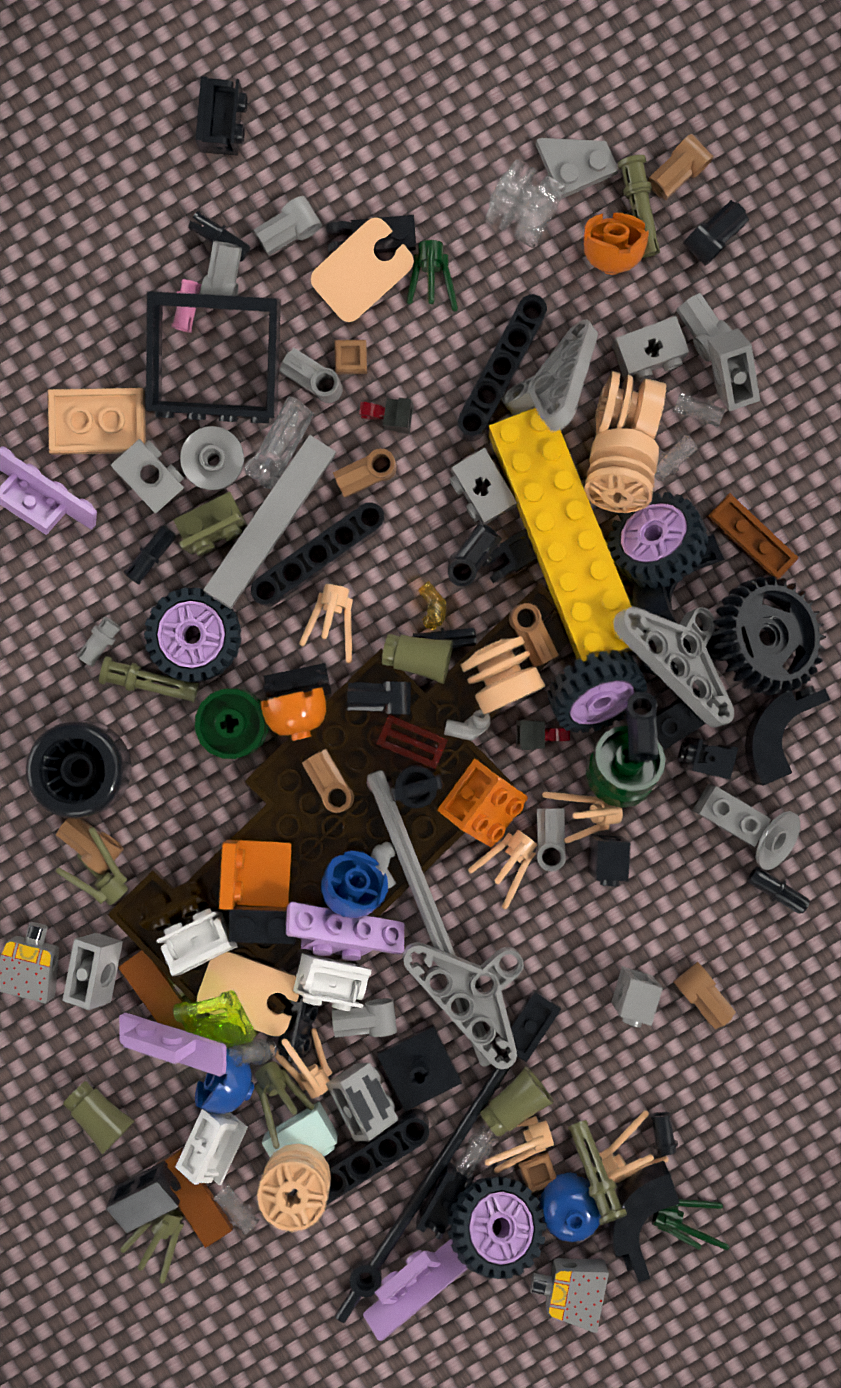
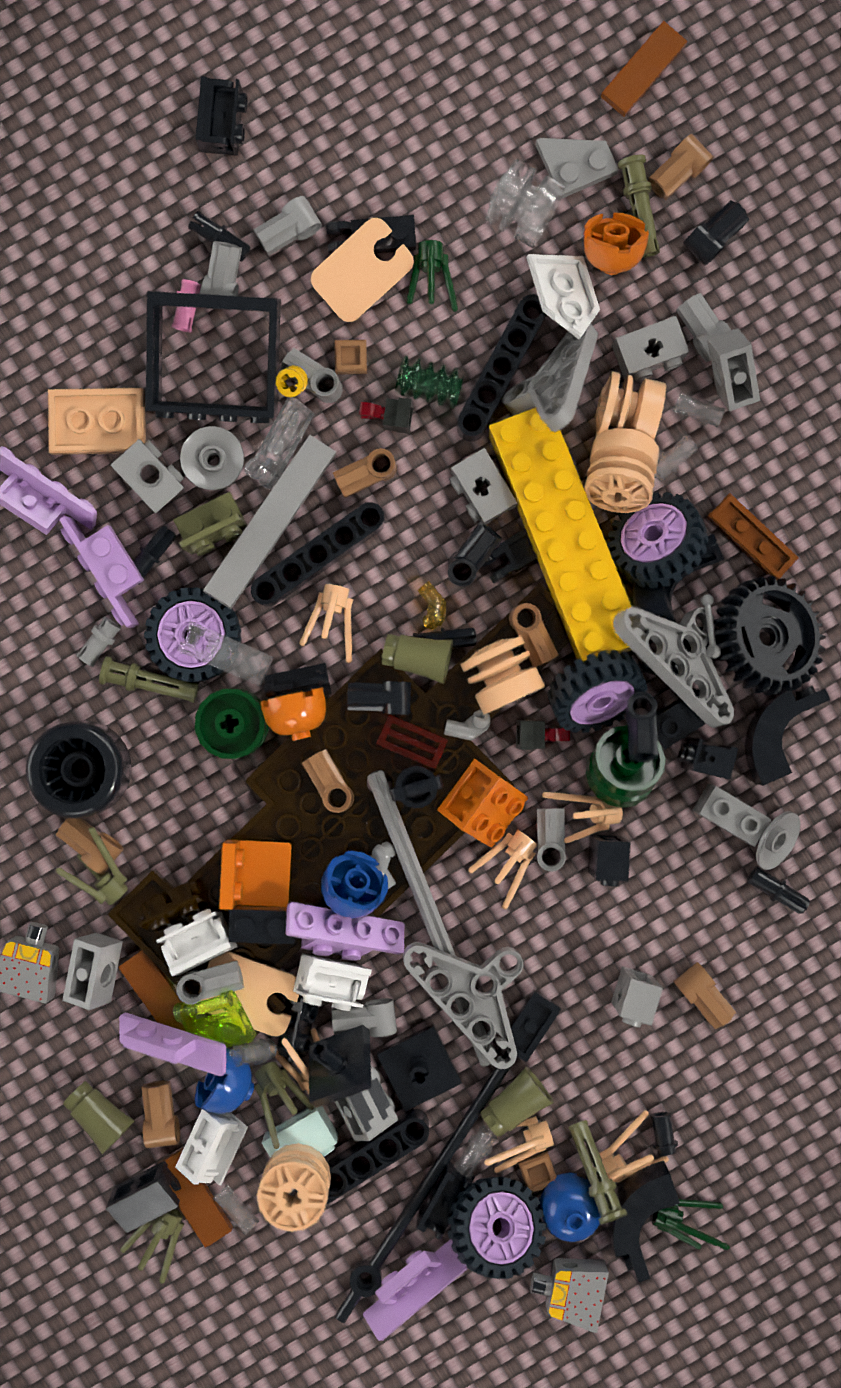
(110, 565): none -> lavender bracket
(160, 1123): none -> medium nougat piece
(212, 982): none -> light grey piece
(226, 654): none -> clear plate
(292, 371): none -> yellow bush
(339, 1066): none -> black tile
(429, 382): none -> clear green piece
(564, 290): none -> white tile
(644, 69): none -> dark orange tile
(713, 650): none -> light grey hinge

